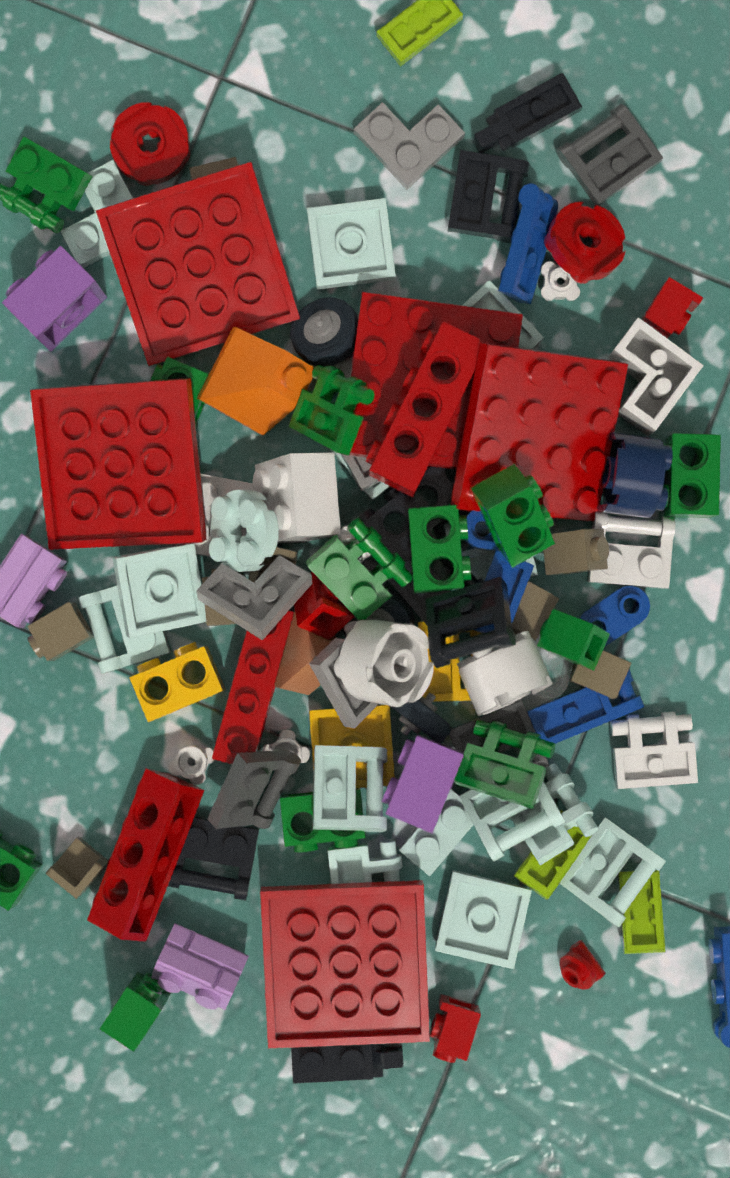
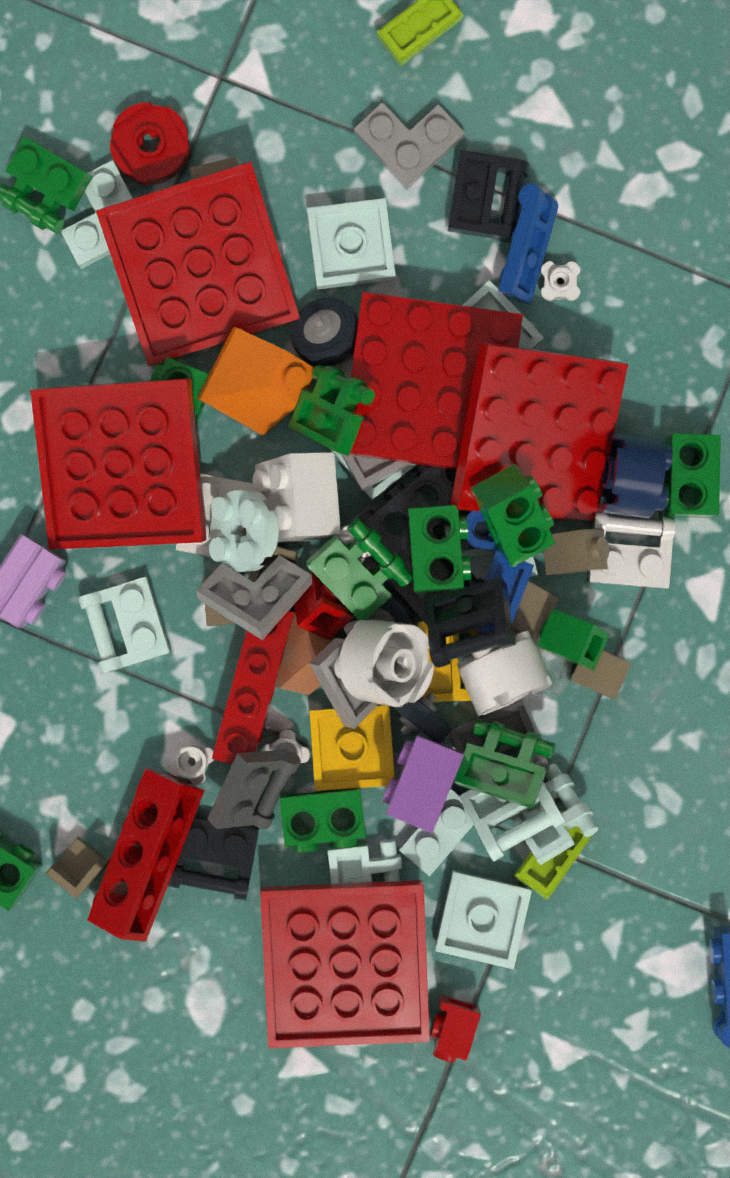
(54, 297): medium lavender brick -> none
(59, 632): dark tan brick -> none
(135, 1011): green brick -> none
(159, 589): light aqua plate -> none
(180, 691): yellow brick -> none
(199, 967): lavender brick -> none
(336, 788): light aqua plate -> none
(343, 1062): black hinge -> none
(406, 471): red brick -> none
(528, 115): black hinge -> none
(572, 255): red plate -> none
(580, 967): red plate -> none
(582, 711): blue plate -> none
(600, 864): light aqua plate -> none
(612, 613): blue plate -> none
(615, 166): dark grey plate -> none
(644, 918): lime plate -> none
(654, 764): white plate -> none
(662, 375): white brick -> none
(668, 309): red brick -> none

